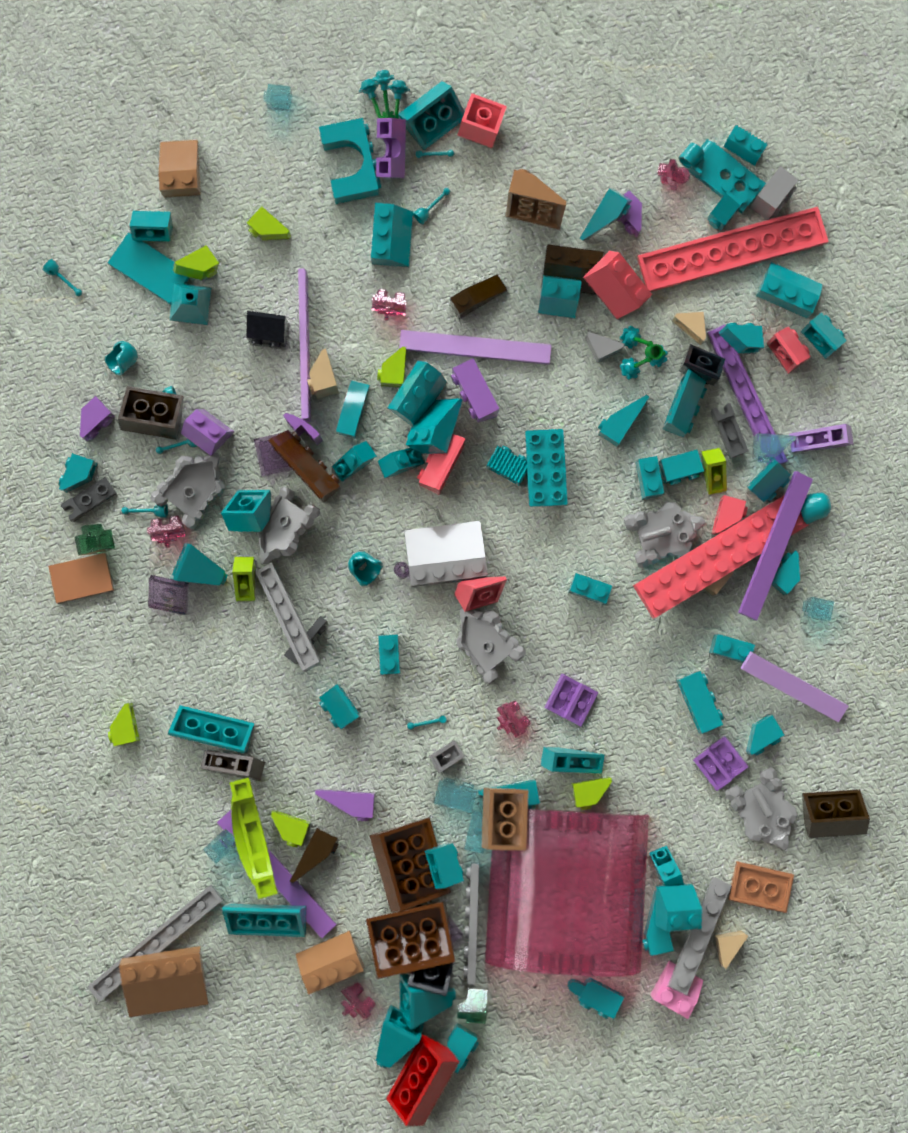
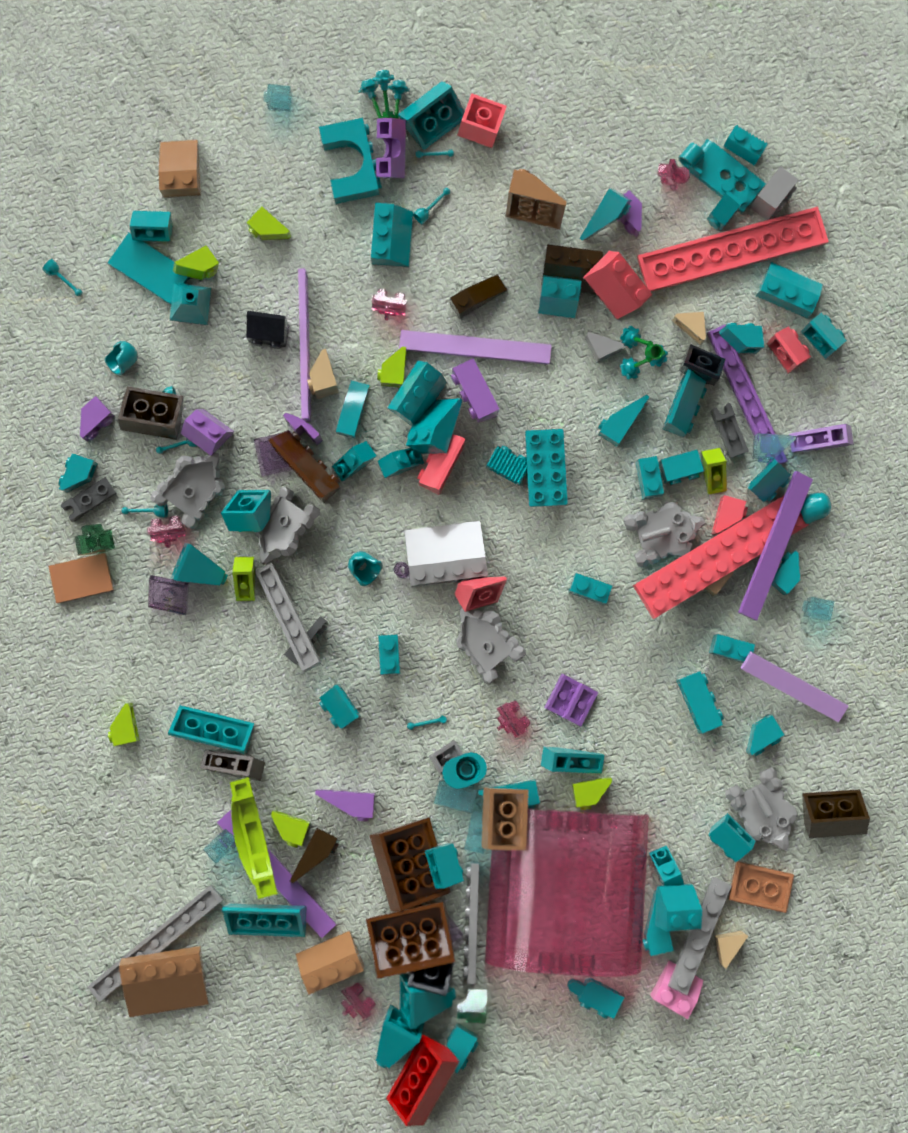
(464, 770): none -> teal piece
(720, 763): medium lavender slope -> none
(731, 838): none -> teal brick

